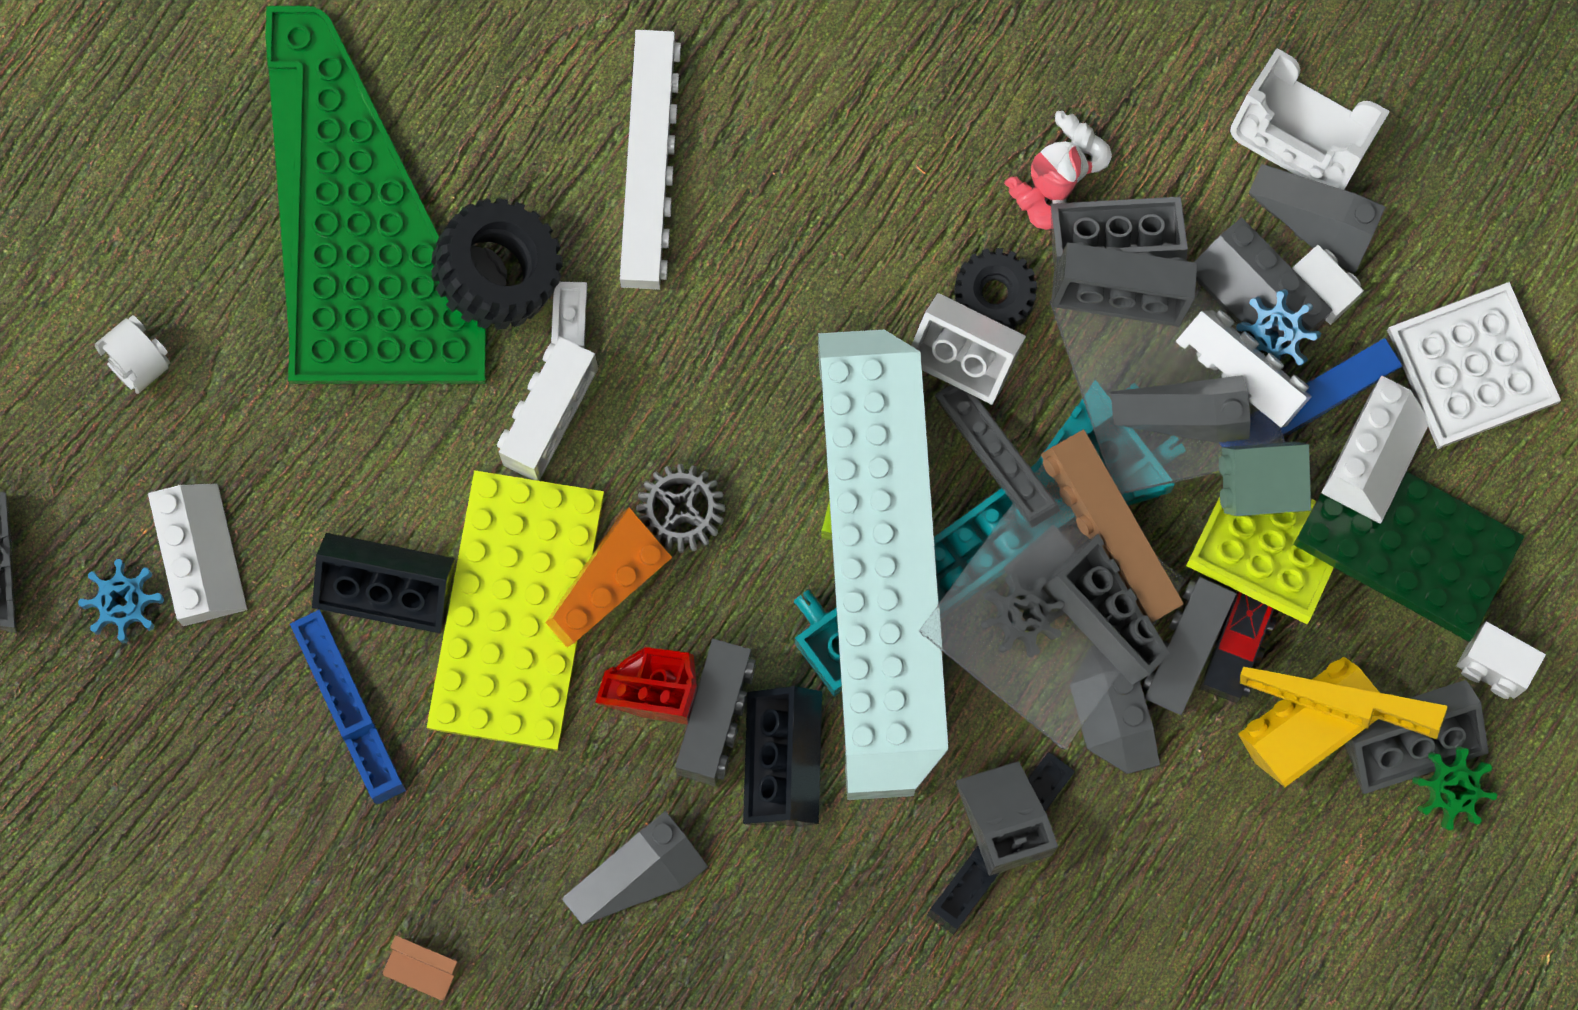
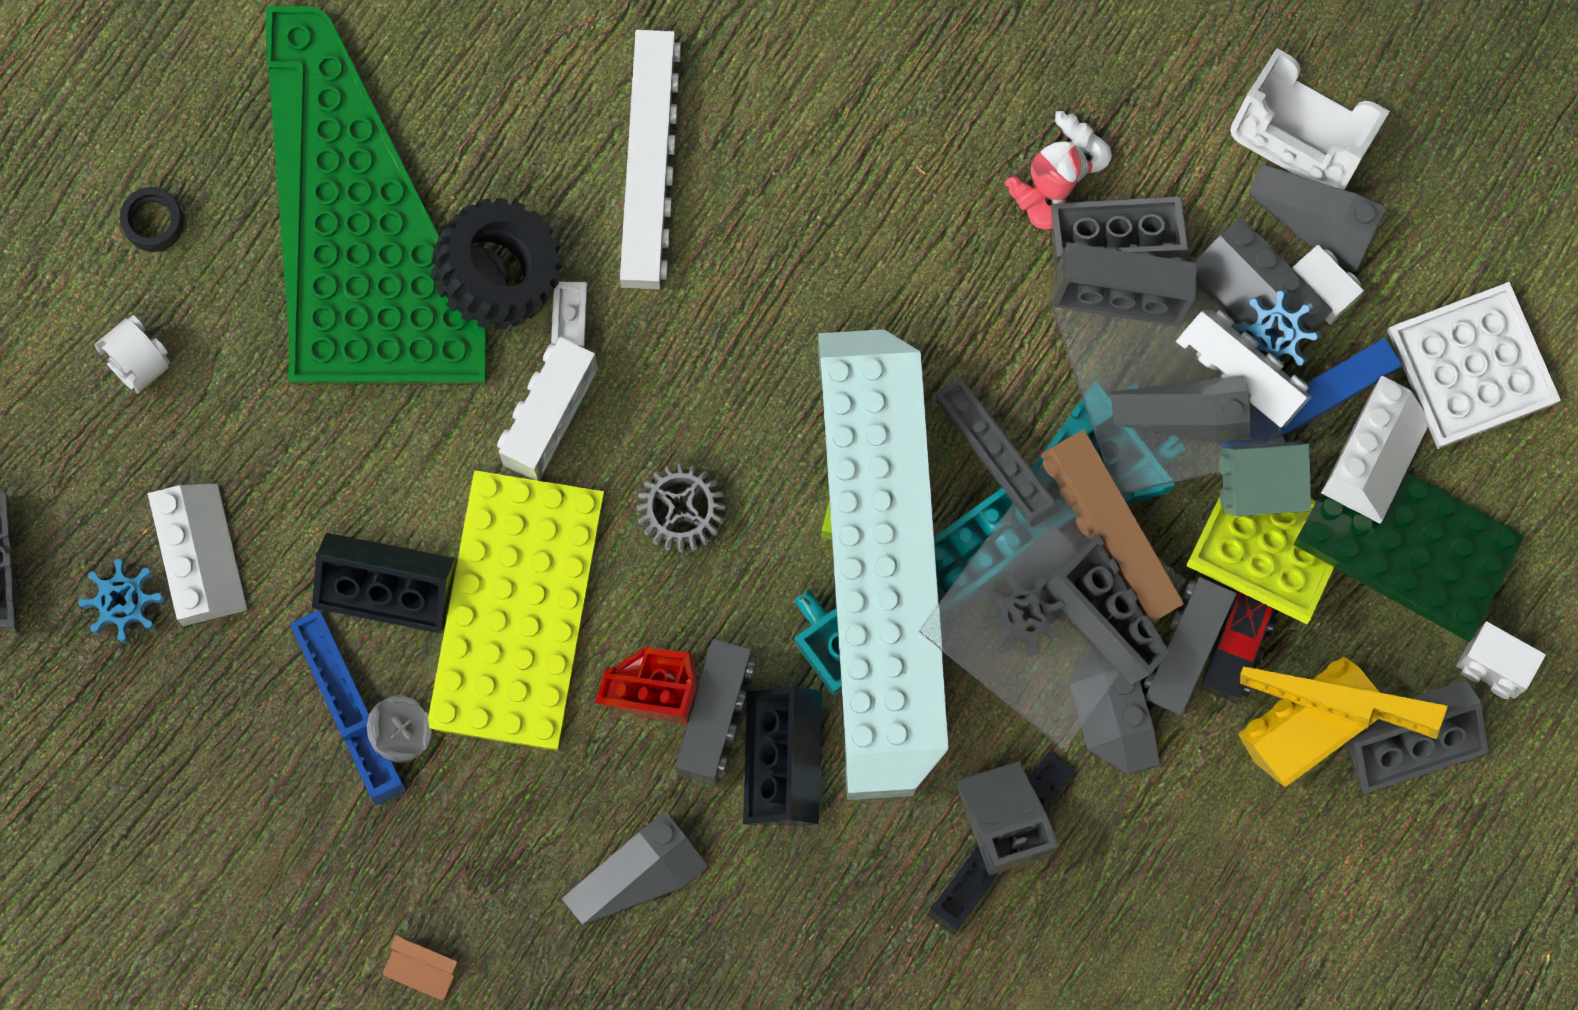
(141, 197): none -> black tyre
(399, 728): none -> light grey tile
(614, 571): orange wedge -> none
(966, 348): white brick -> none
(1002, 268): black tyre -> none
(1456, 801): green gear -> none

